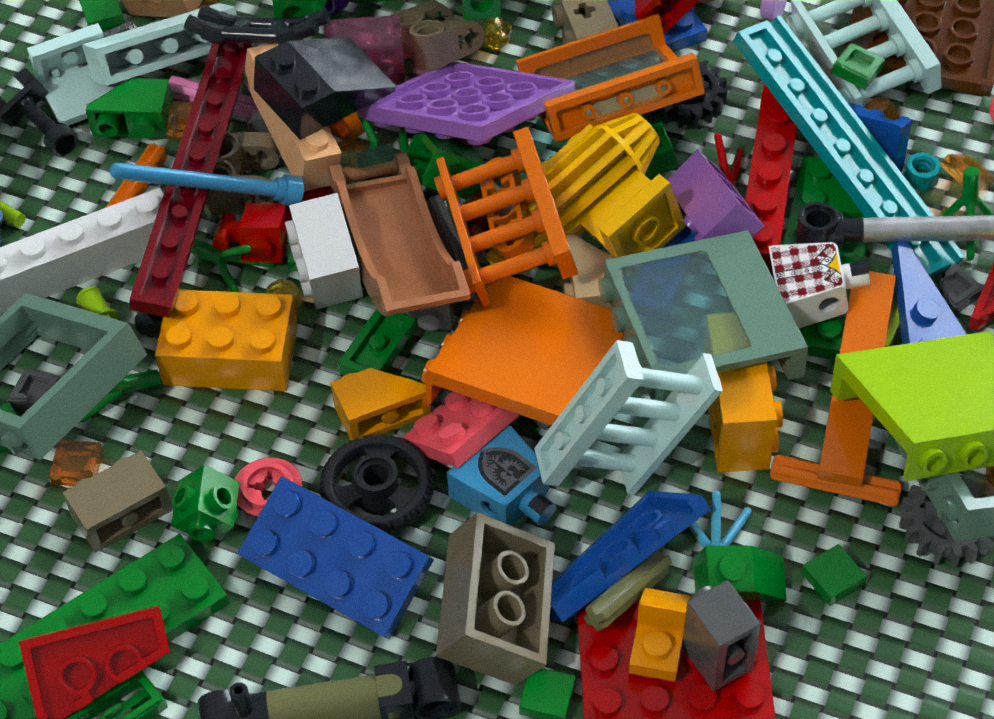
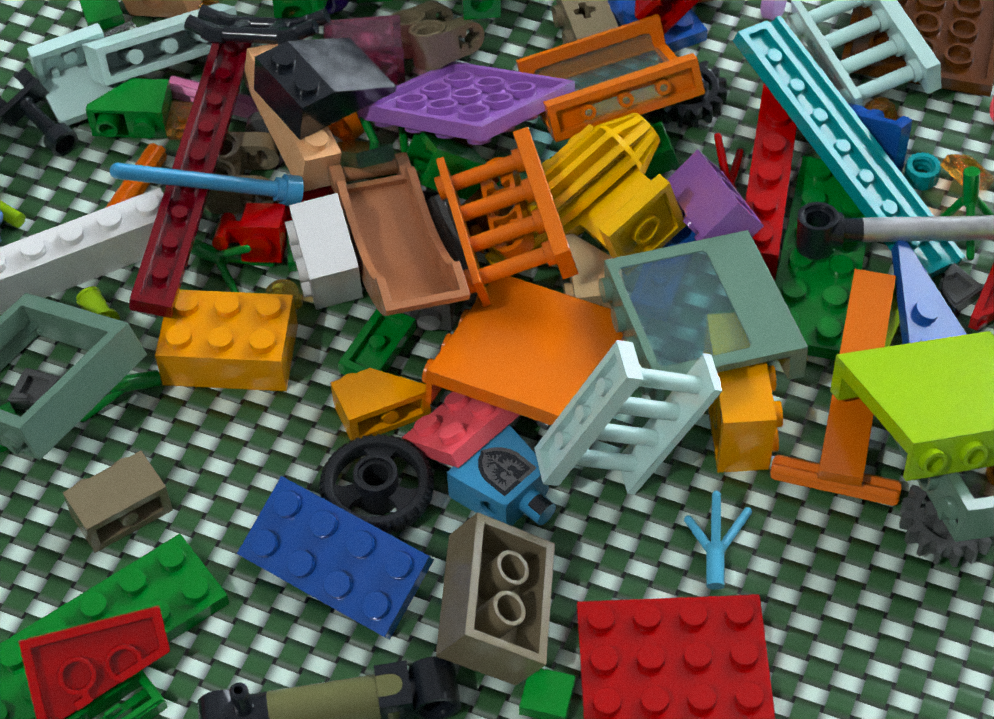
(75, 461): clear orange tile -> none
(148, 324): black hinge -> none
(205, 504): green brick -> none
(256, 476): coral gear -> none
(496, 33): clear yellow plate -> none
(622, 547): blue wing -> none
(626, 591): olive axle -> none
(659, 634): light orange slope -> none
(720, 634): dark grey brick -> none
(750, 570): green slope -> none
(815, 280): white torso -> none
(834, 574): green tile -> none
(858, 66): green tile -> none

